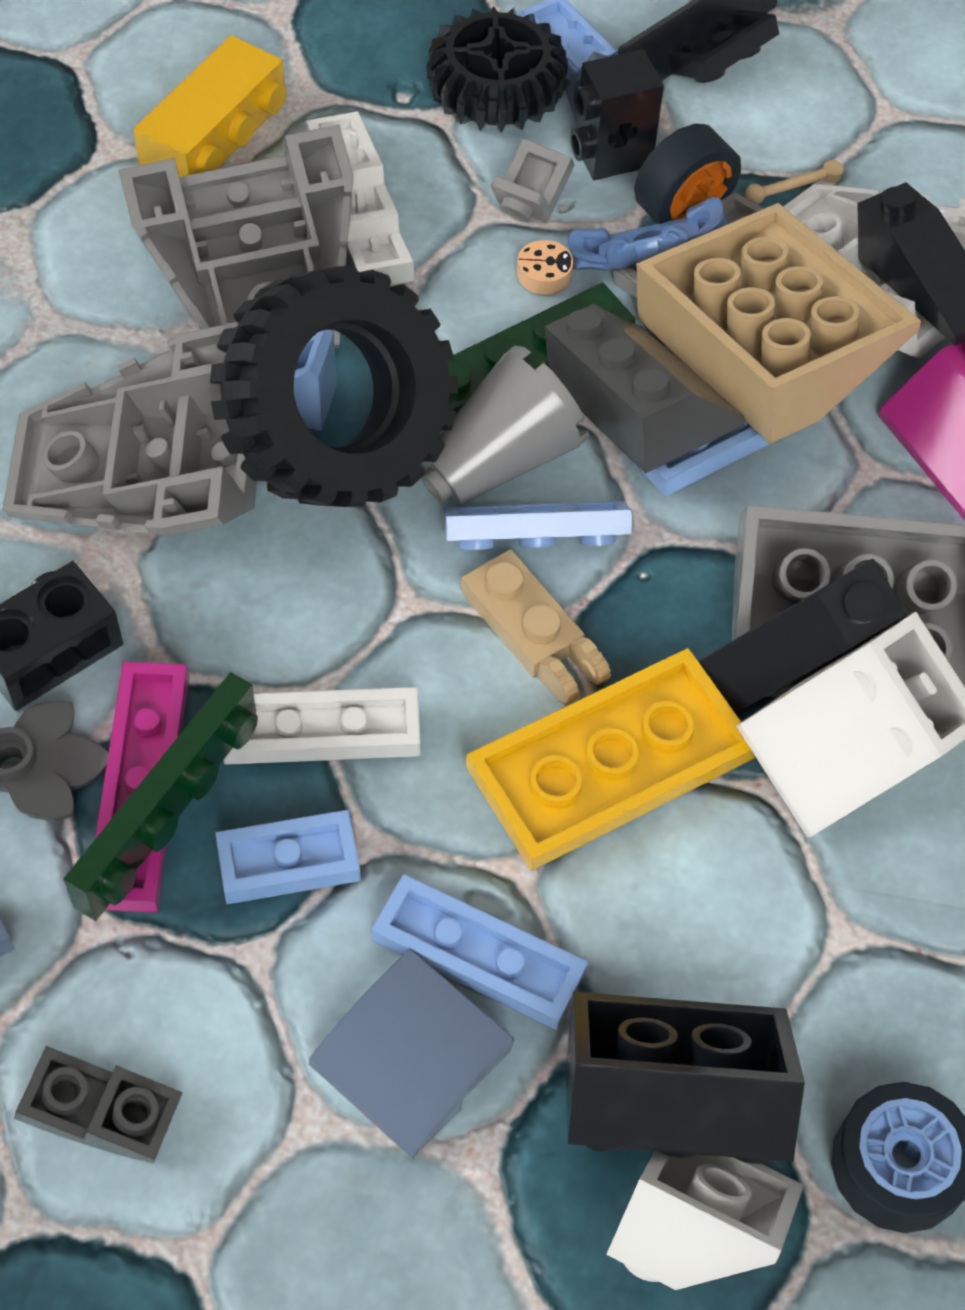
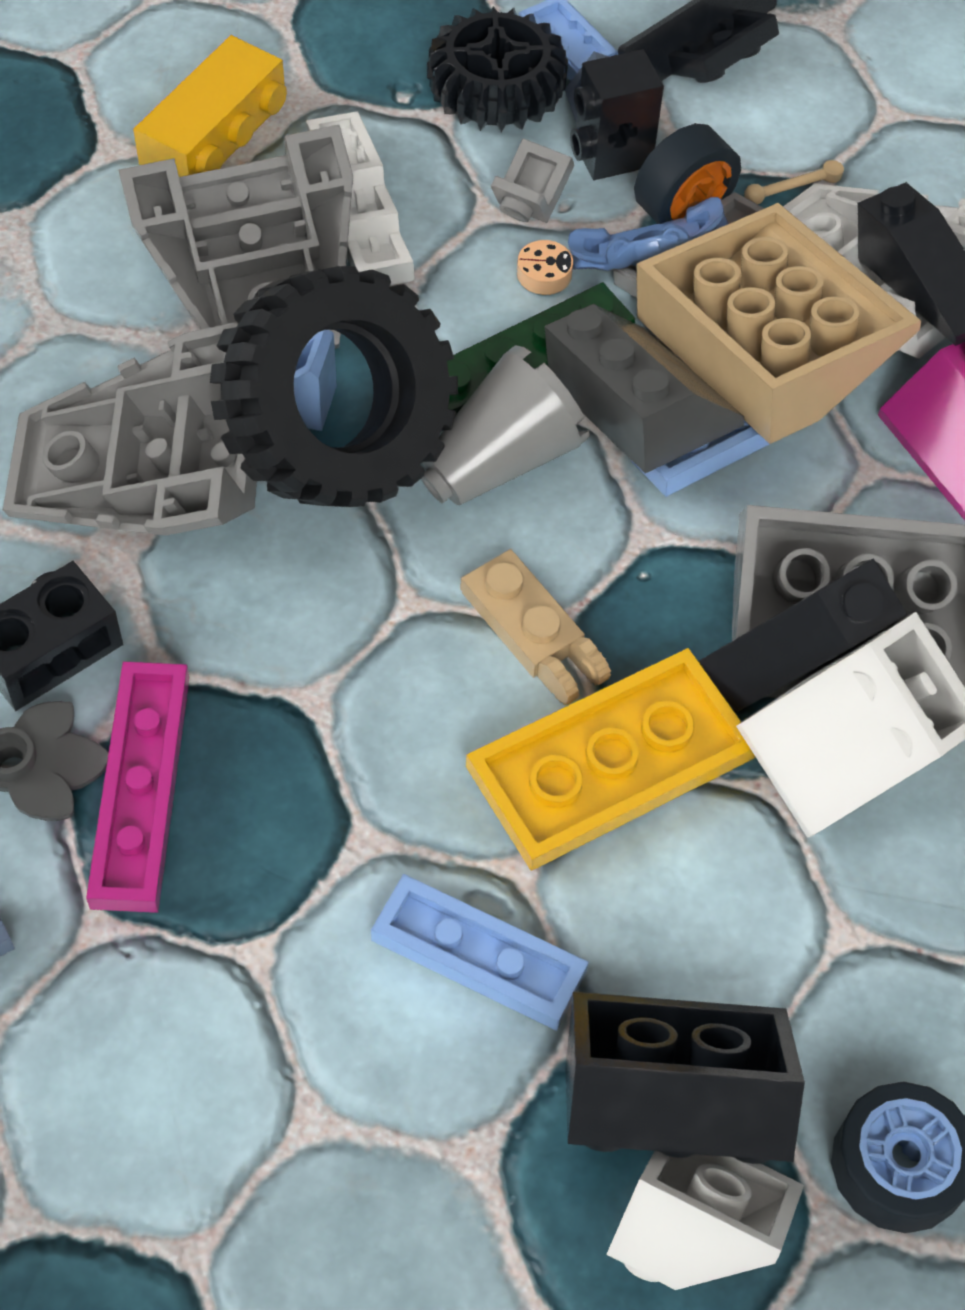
(97, 1106): dark grey slope -> none
(152, 811): dark green plate -> none
(287, 856): light blue plate -> none
(333, 726): white plate -> none
(411, 1052): sand blue slope -> none
(537, 523): light blue plate -> none

